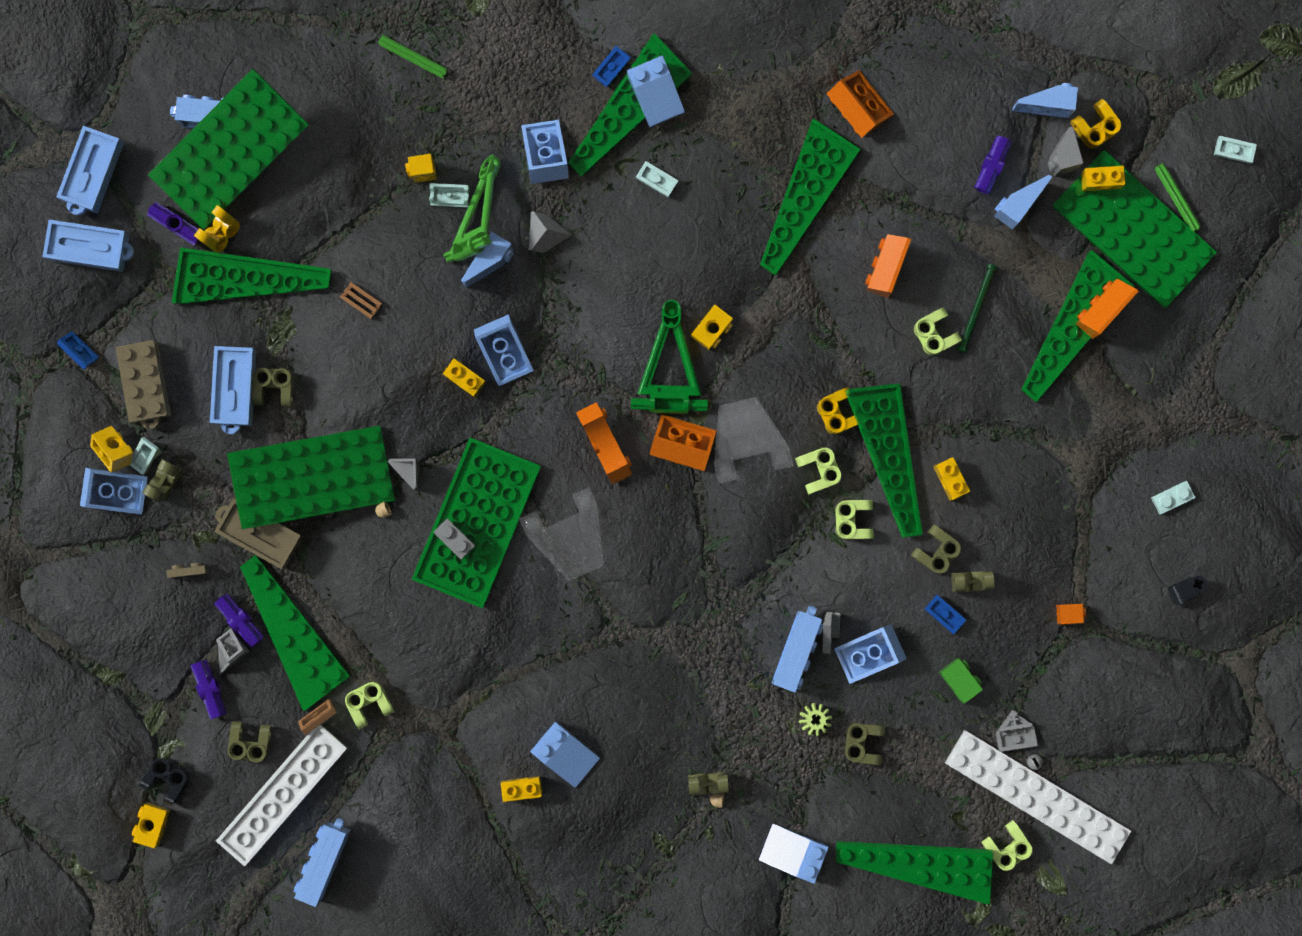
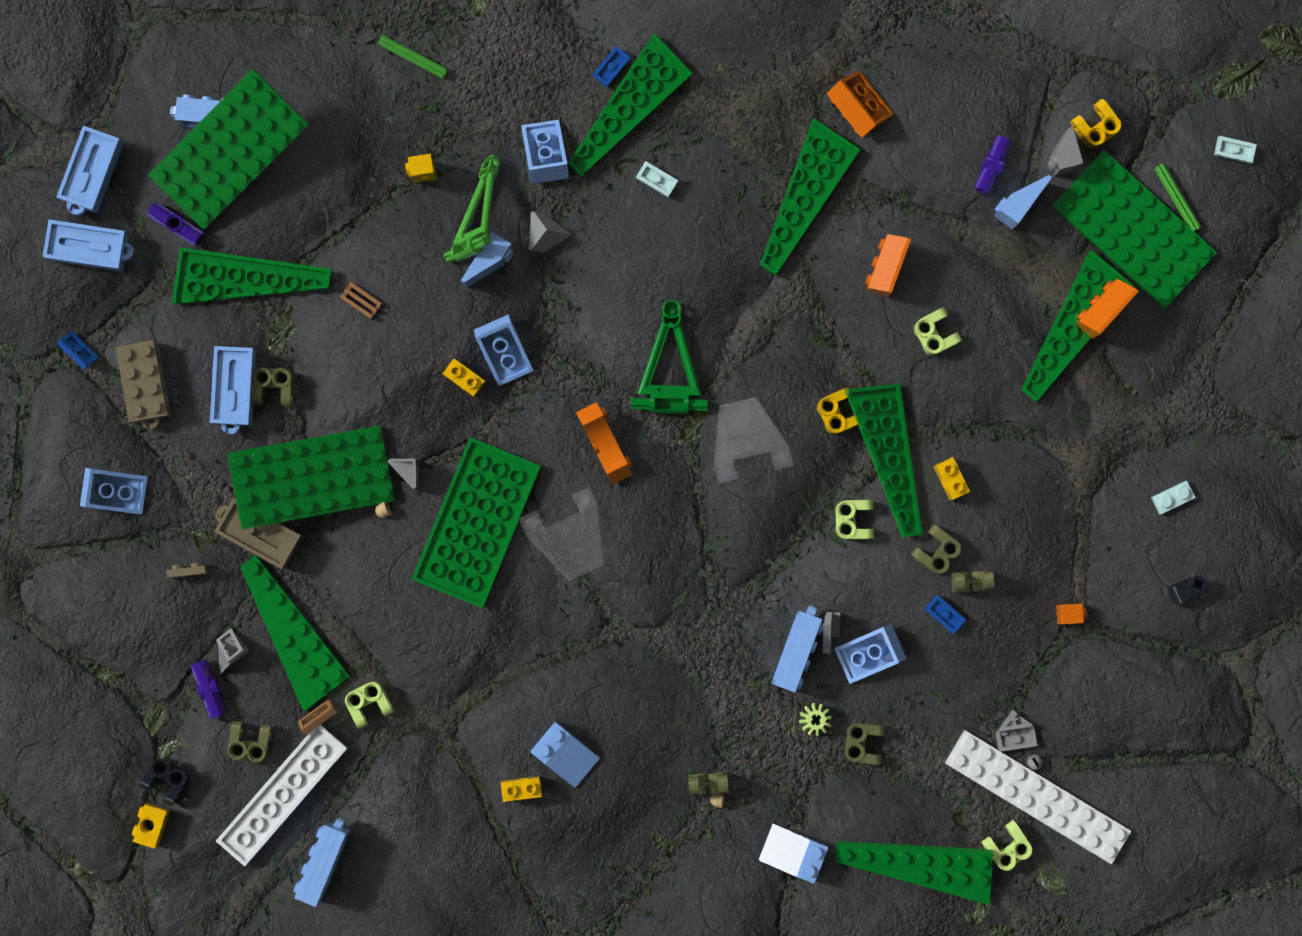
(111, 449): yellow brick -> none
(144, 455): light aqua slope -> none
(162, 483): olive piece -> none
(223, 228): yellow piece -> none
(239, 620): dark purple piece -> none
(449, 195): light aqua hinge -> none
(454, 539): light grey brick -> none
(655, 91): light blue slope -> none
(682, 442): orange slope -> none
(714, 316): yellow brick -> none
(822, 467): yellowish green piece -> none
(960, 680): bright green brick -> none
(977, 307): dark green bar -> none
(1055, 101): light blue slope -> none
(1103, 178): yellow brick -> none

